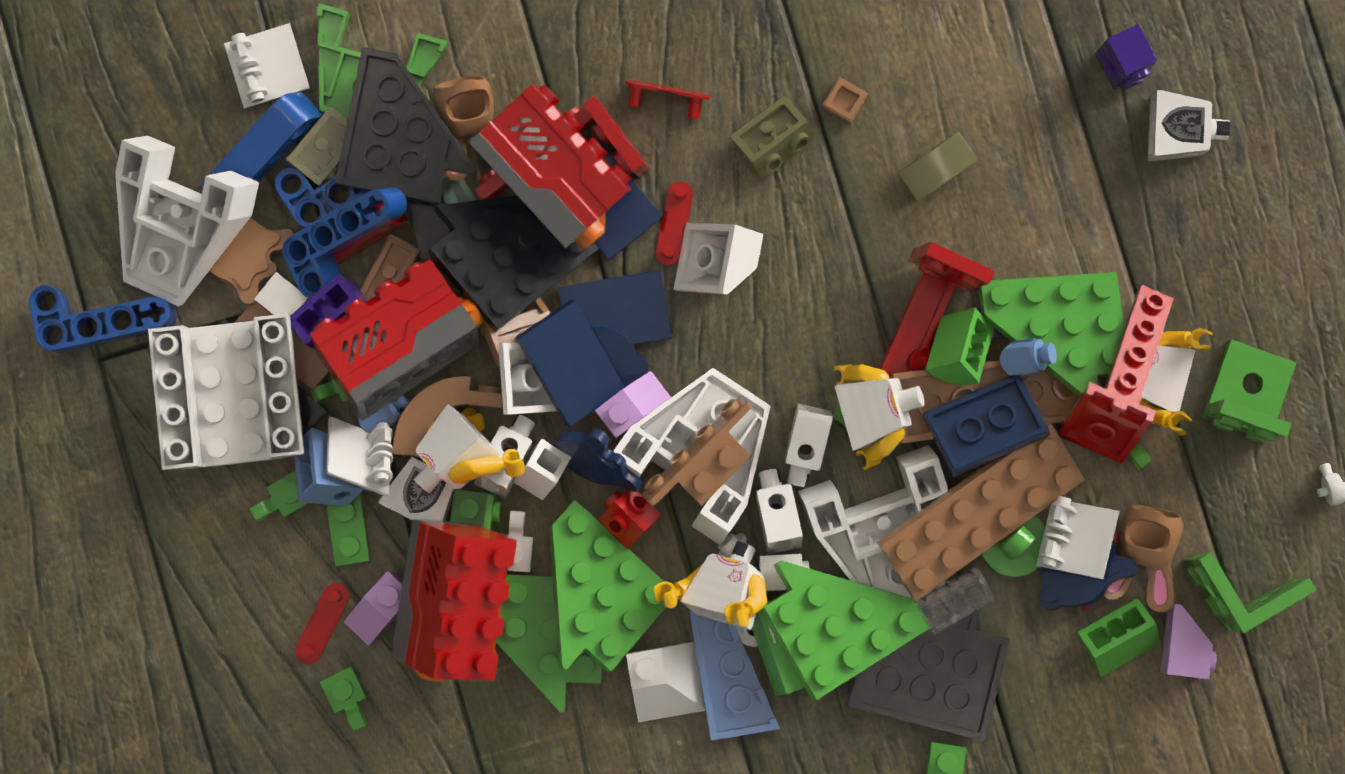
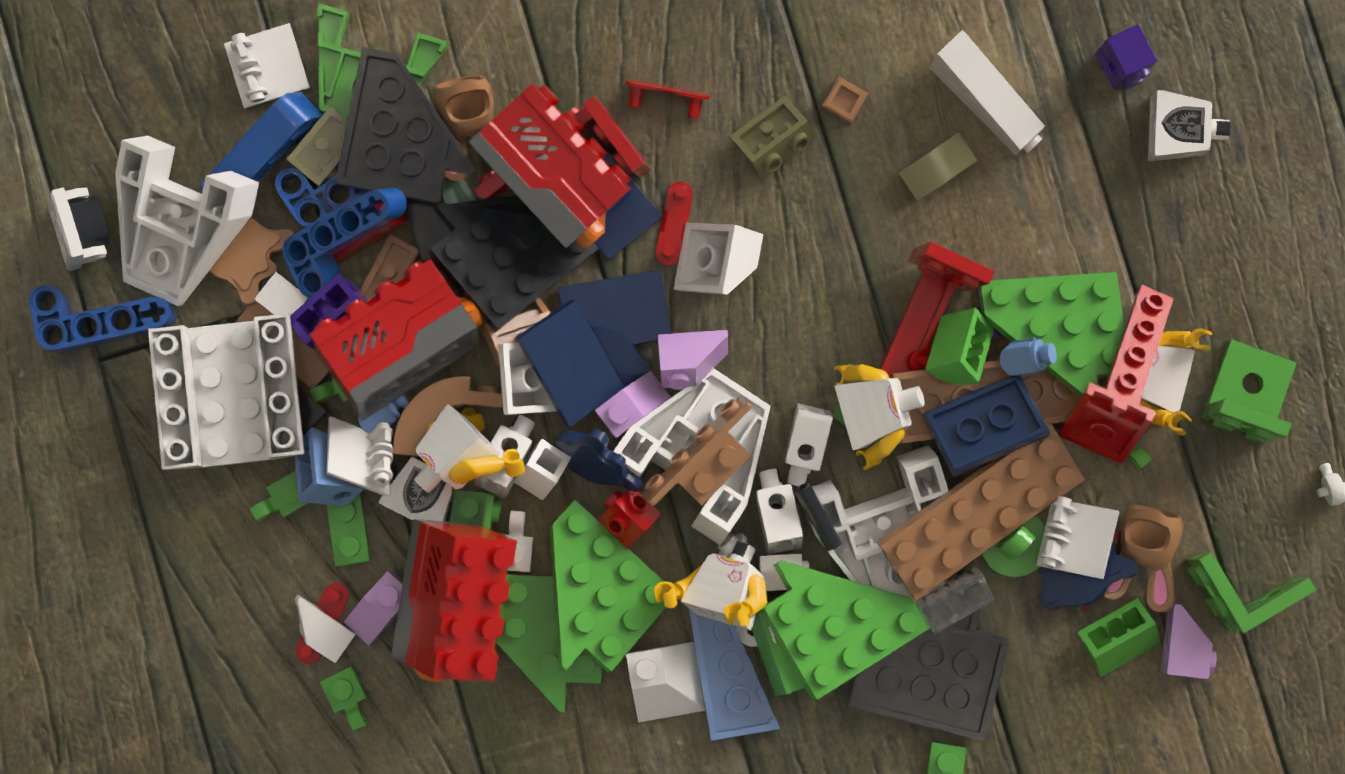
(78, 226): none -> white piece
(322, 631): none -> white slope
(690, 356): none -> lavender slope
(818, 516): none -> black piece
(987, 94): none -> white slope

